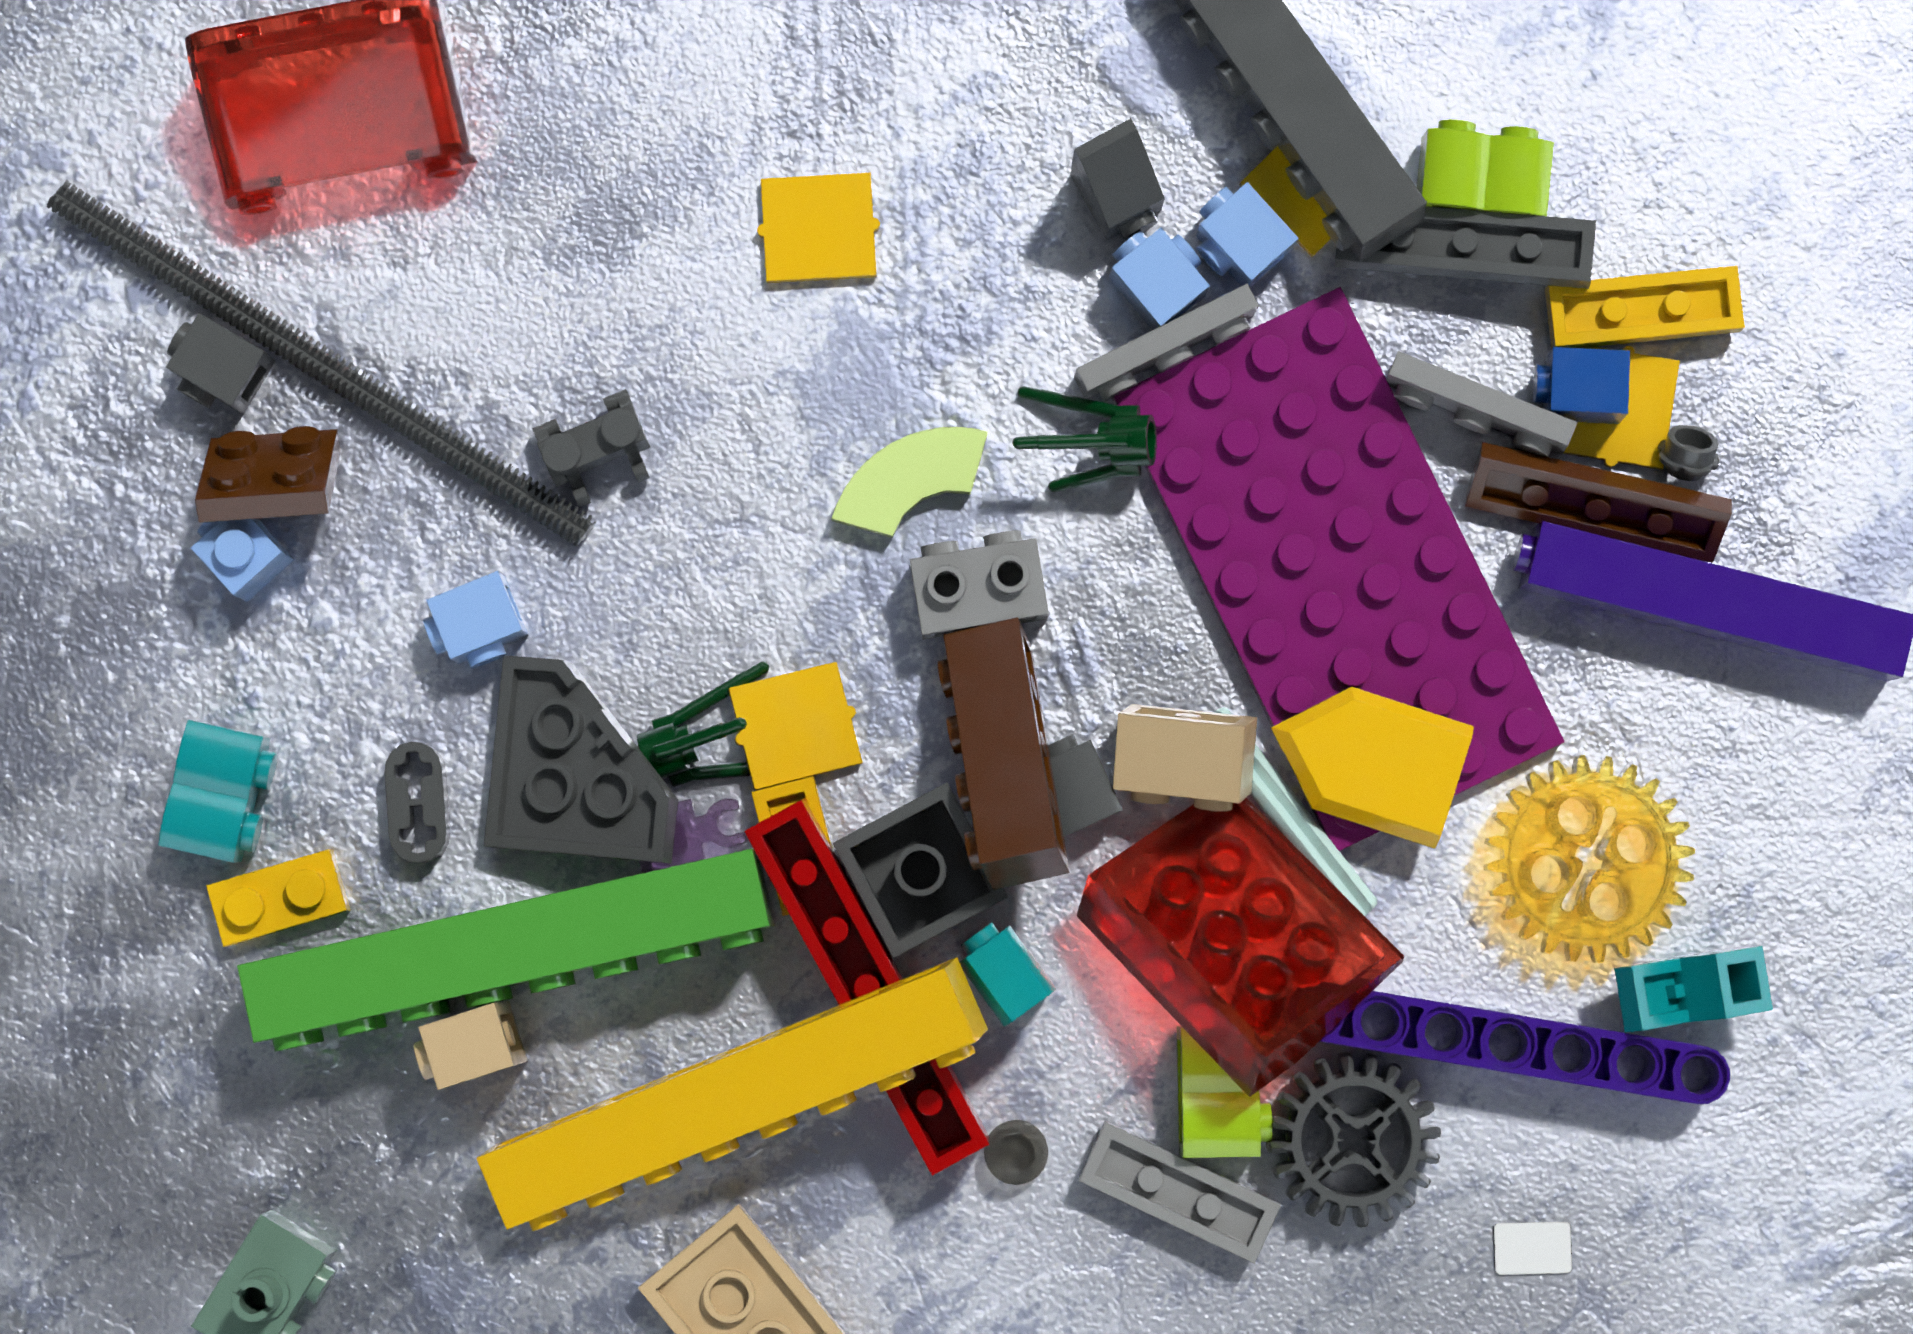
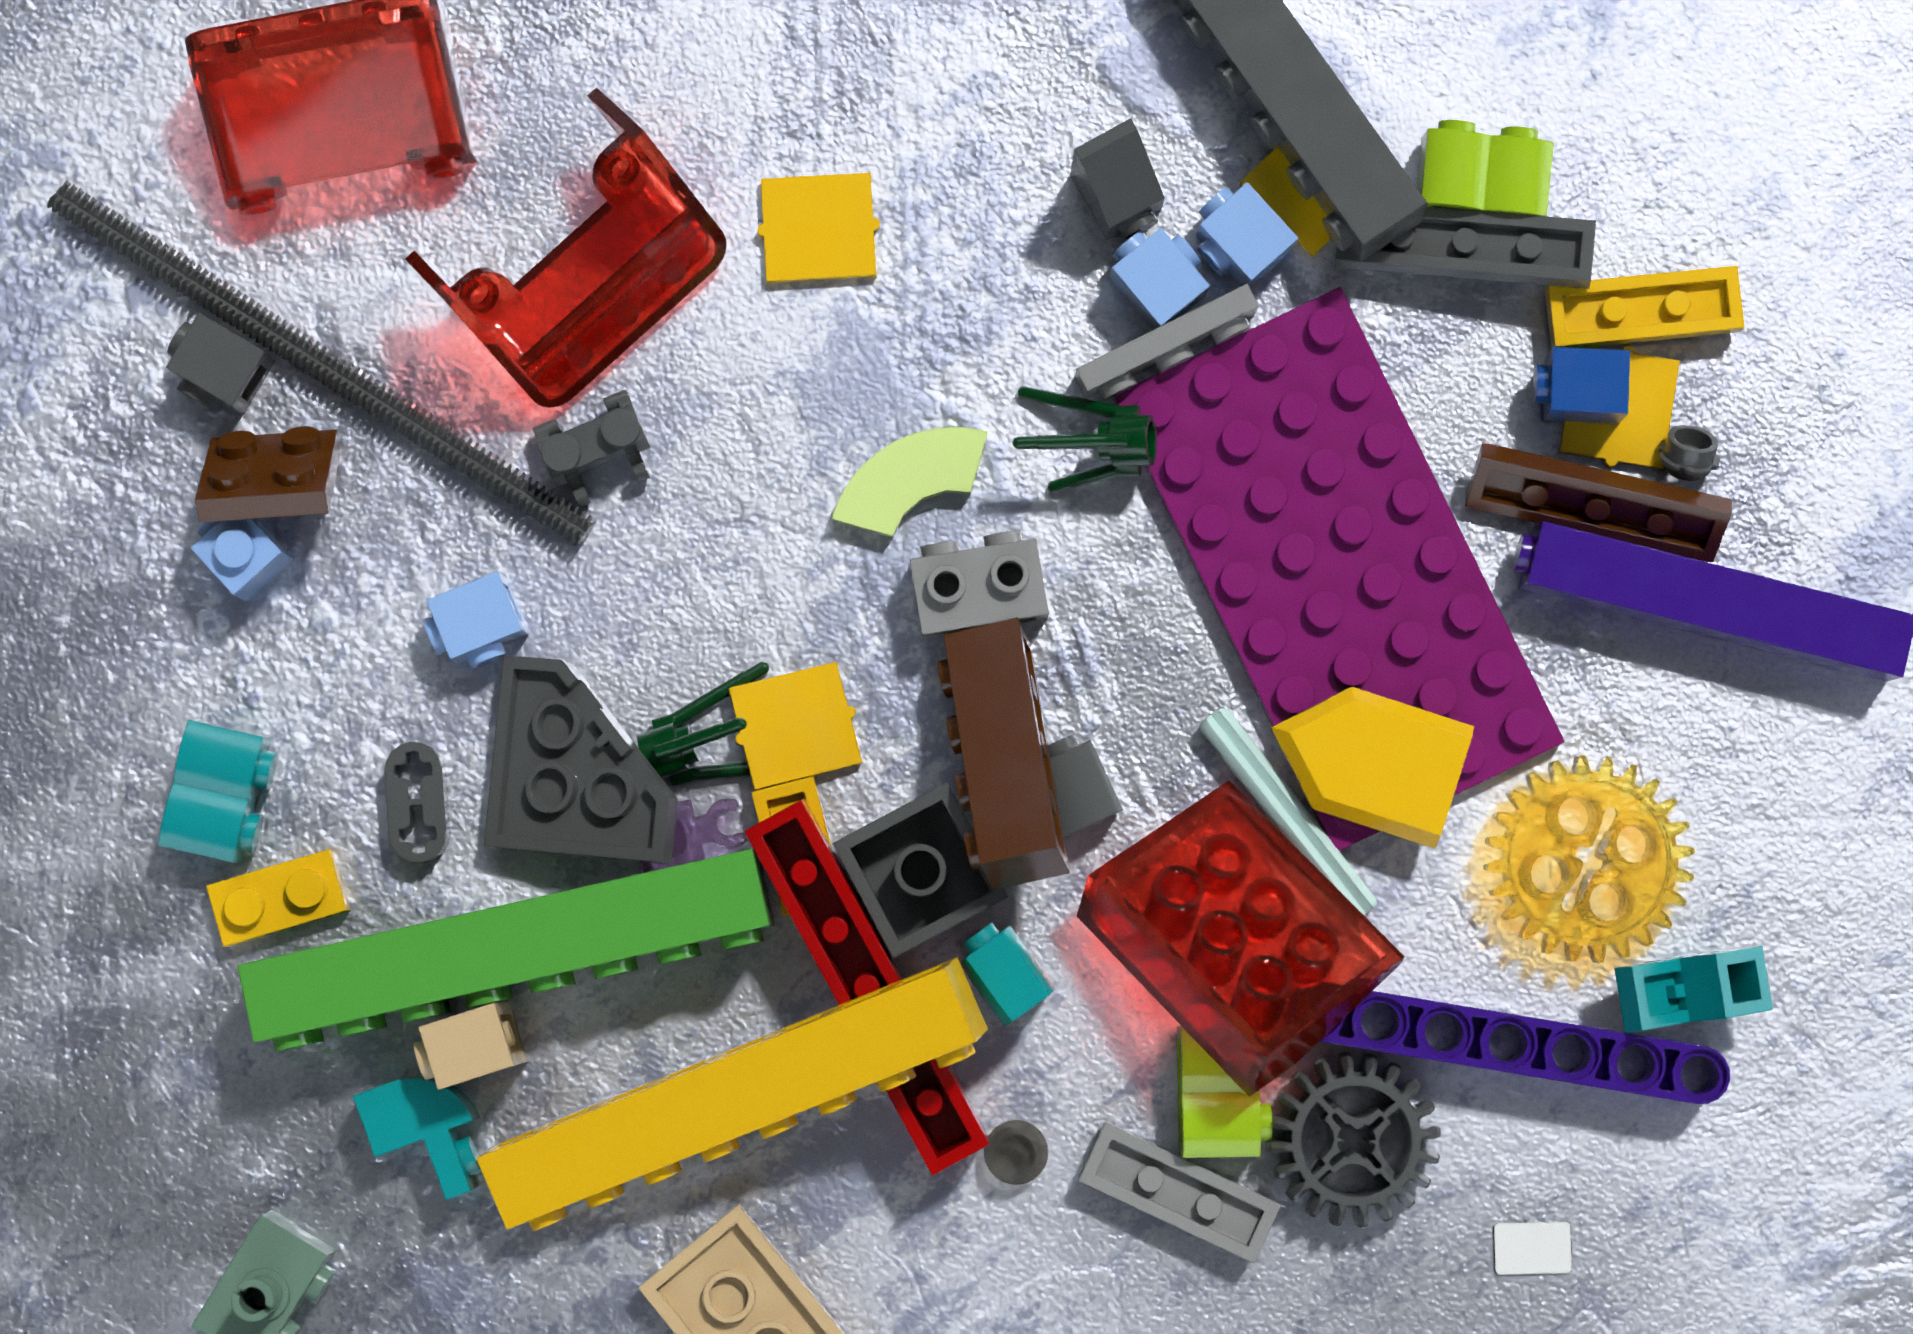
(415, 1111): none -> teal brick
(601, 281): none -> clear red windscreen
(1185, 756): tan brick -> none
(1479, 406): light grey plate -> none

